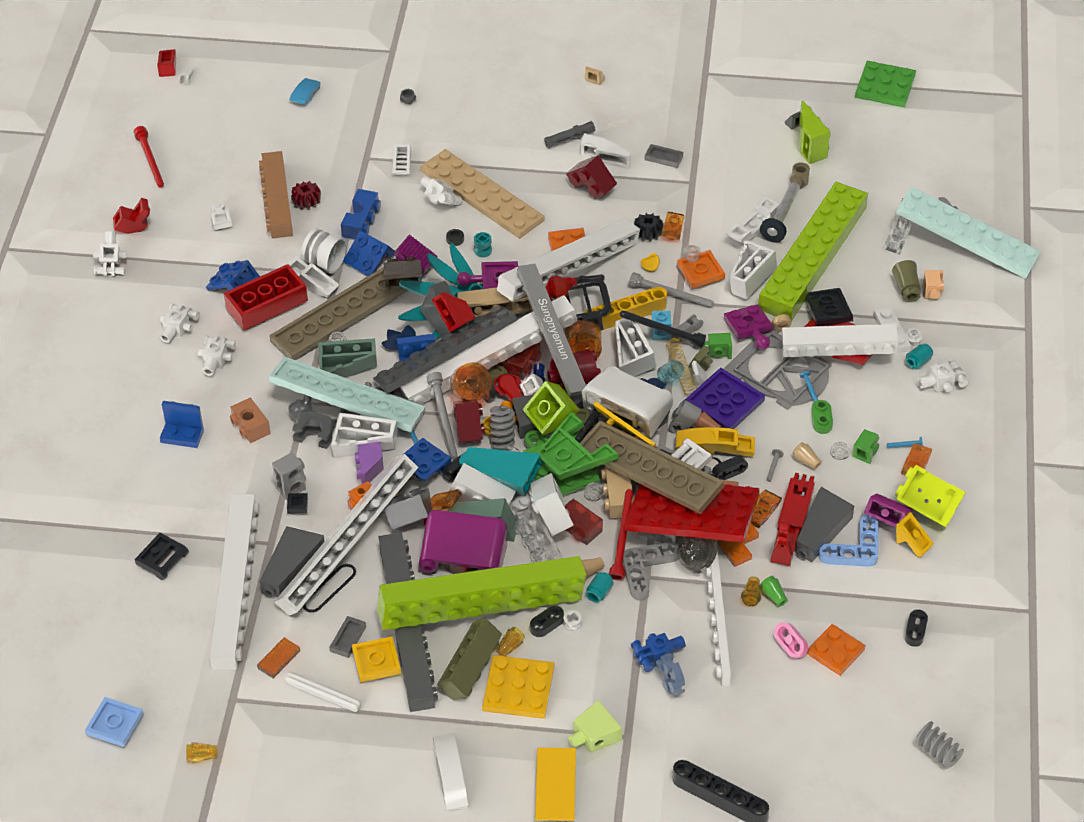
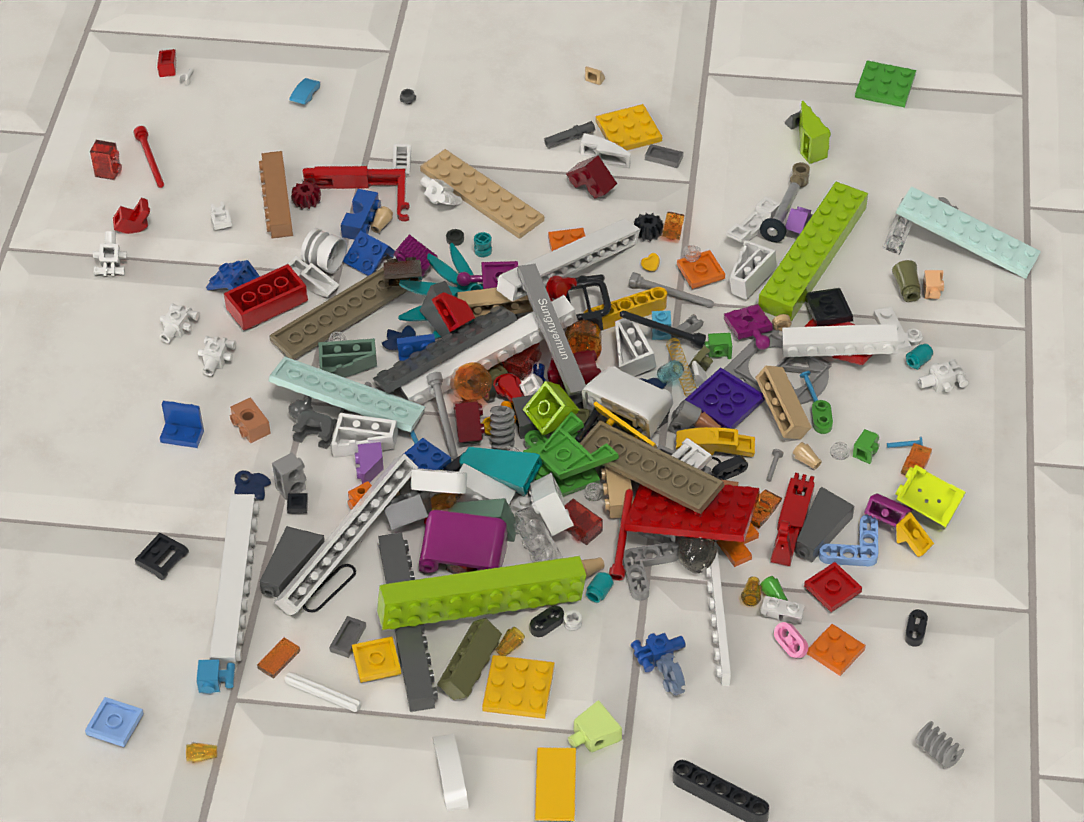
(105, 160): none -> clear red brick
(210, 676): none -> dark azure brick
(254, 484): none -> dark blue plate
(359, 178): none -> red hinge
(382, 218): none -> tan cone
(438, 481): none -> white beam
(629, 127): none -> yellow plate
(775, 607): none -> white hinge
(783, 402): none -> tan brick
(798, 219): none -> medium lavender slope
(833, 586): none -> red plate

